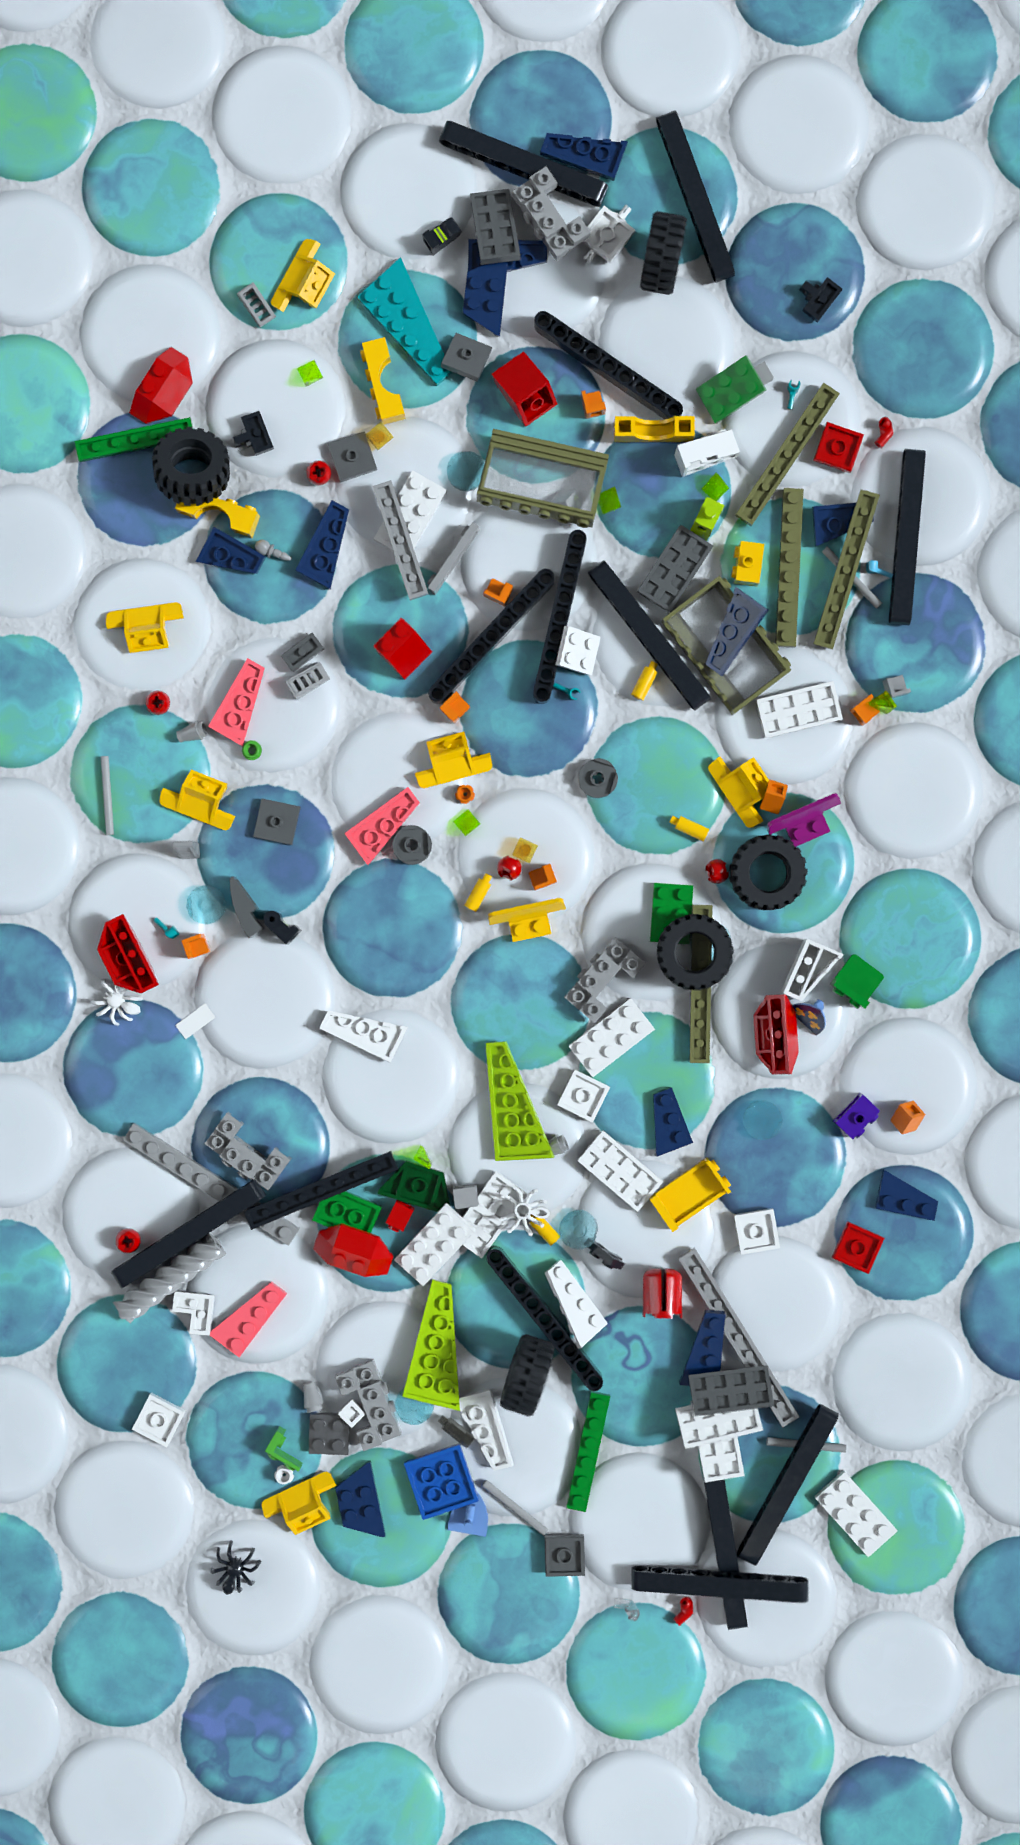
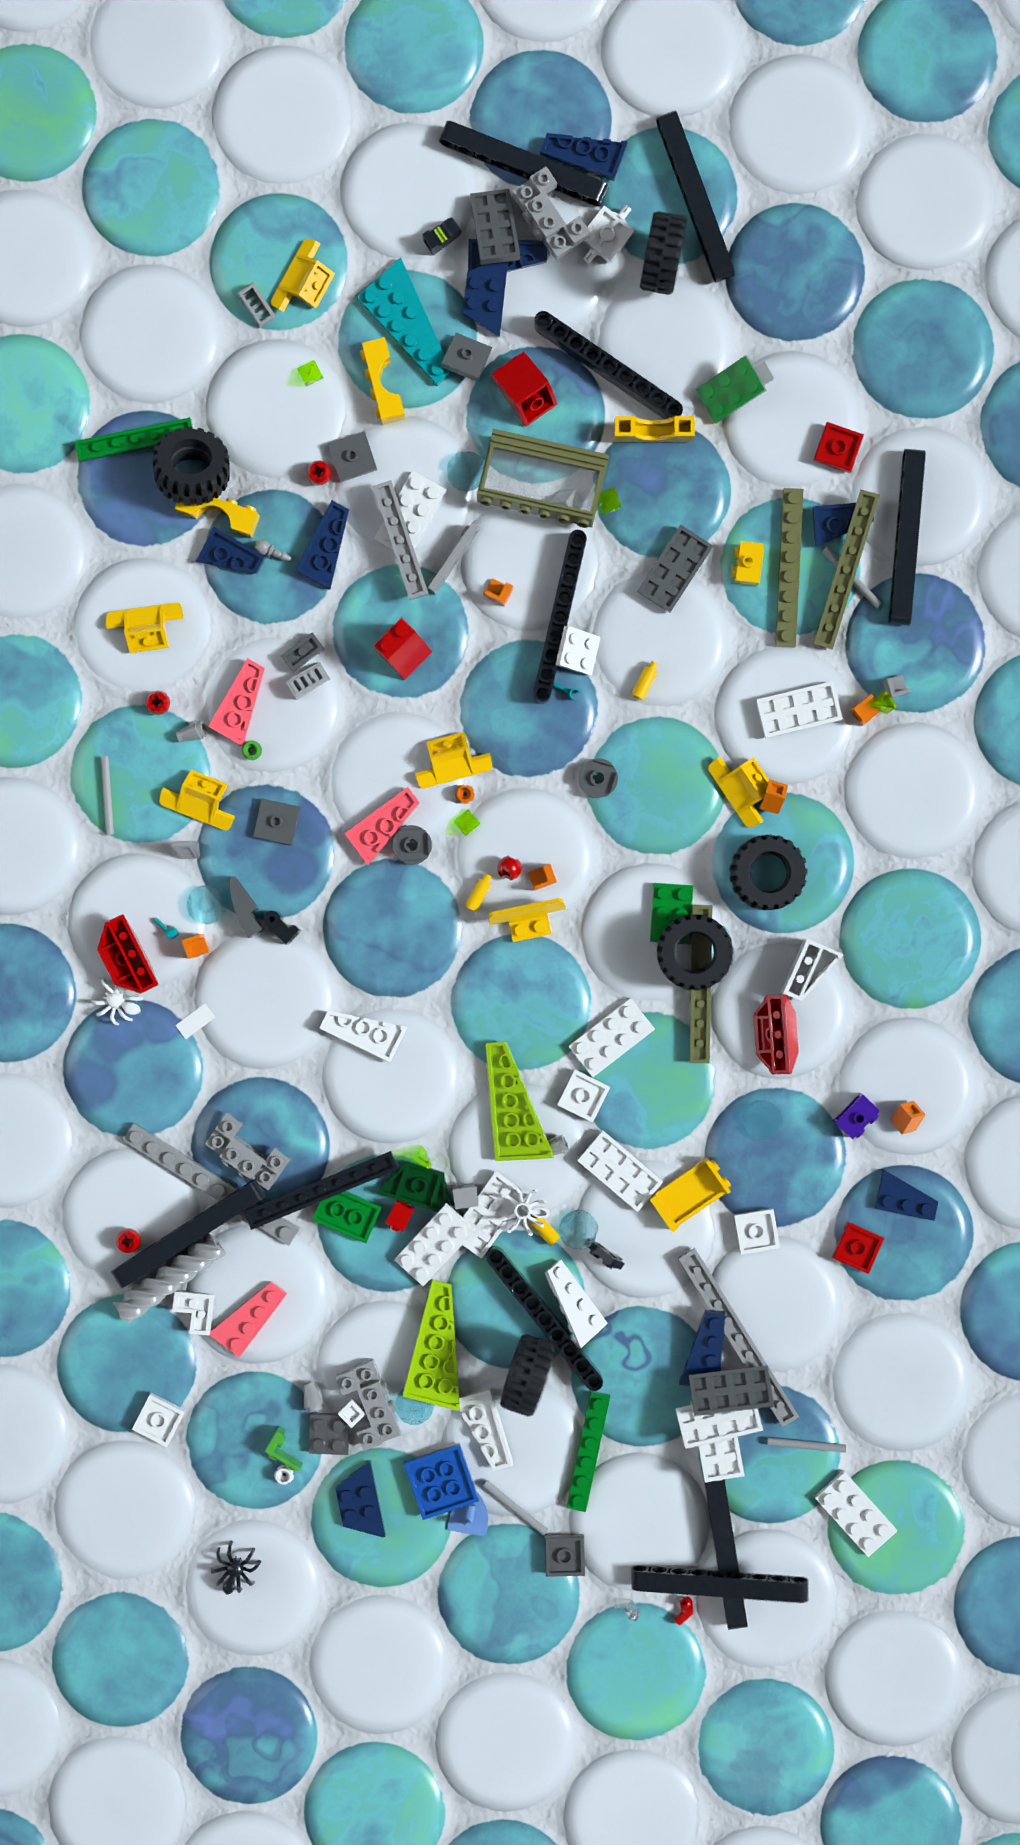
(162, 387): red wedge -> none
(254, 434): black hinge -> none
(301, 1503): yellow plate -> none
(353, 1250): red wedge -> none
(379, 436): clear yellow plate -> none
(455, 707): orange panel -> none
(456, 1431): clear smoke cylinder -> none
(494, 626): black beam -> none
(524, 850): clear yellow plate -> none
(593, 404): orange panel -> none
(599, 974): light grey bracket -> none
(649, 635): black beam -> none
(652, 1293): red cylinder -> none
(670, 1125): dark blue wing -> none
(689, 827): yellow cylinder -> none
(696, 628): clear window -> none
(706, 452): white wedge -> none
(707, 518): lime torso -> none
(715, 487): clear neon green slope -> none
(717, 871): red piece -> none
(738, 625): dark blue wing -> none
(787, 454): olive plate -> none
(787, 1484): black beam -> none
(792, 391): teal hand -> none
(806, 821): magenta plate -> none
(811, 1015): dark blue shield -> none
(819, 297): black hinge -> none
(857, 981): green bracket -> none
(872, 568): medium azure hand -> none
(886, 432): red arm -> none

